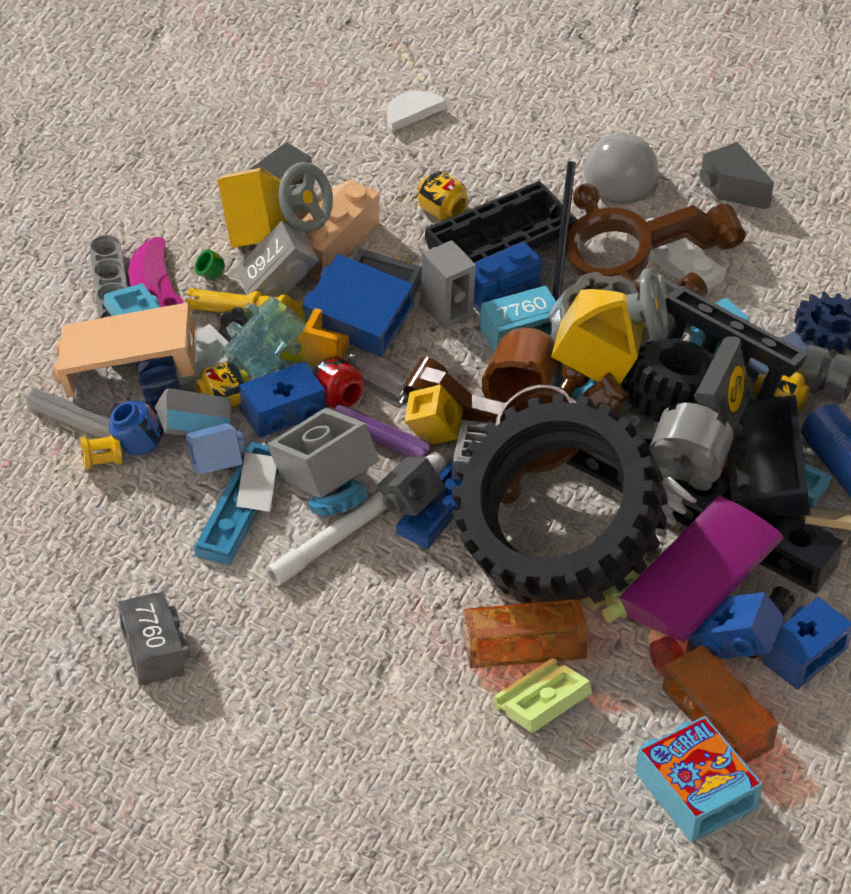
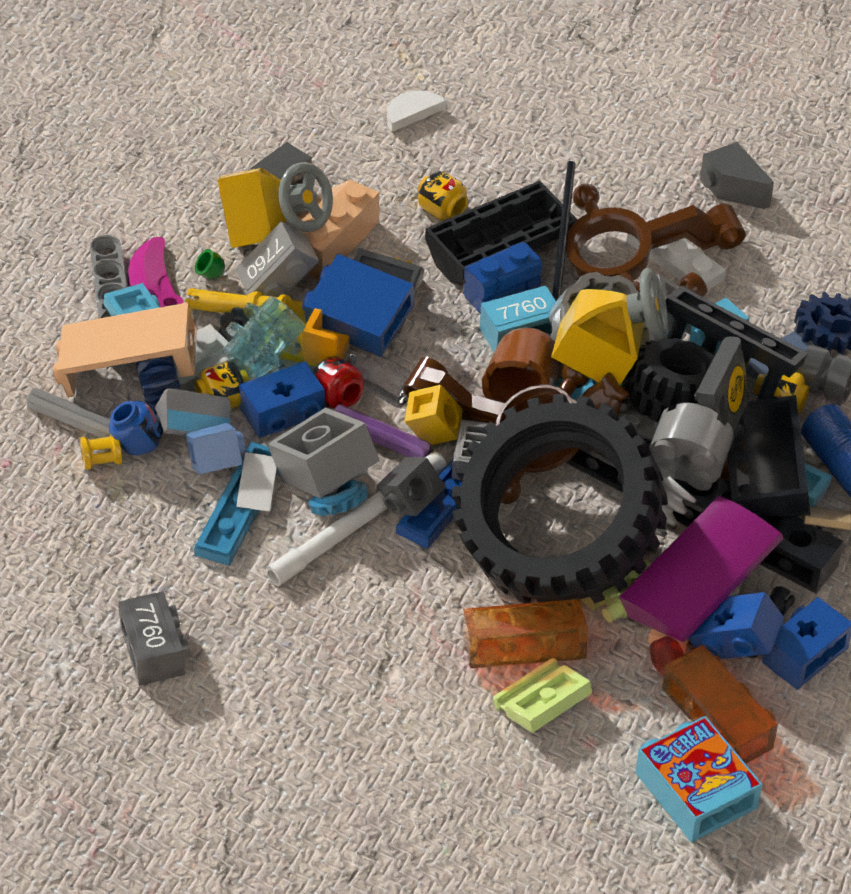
(448, 284): light grey brick -> none
(622, 168): light grey piece -> none

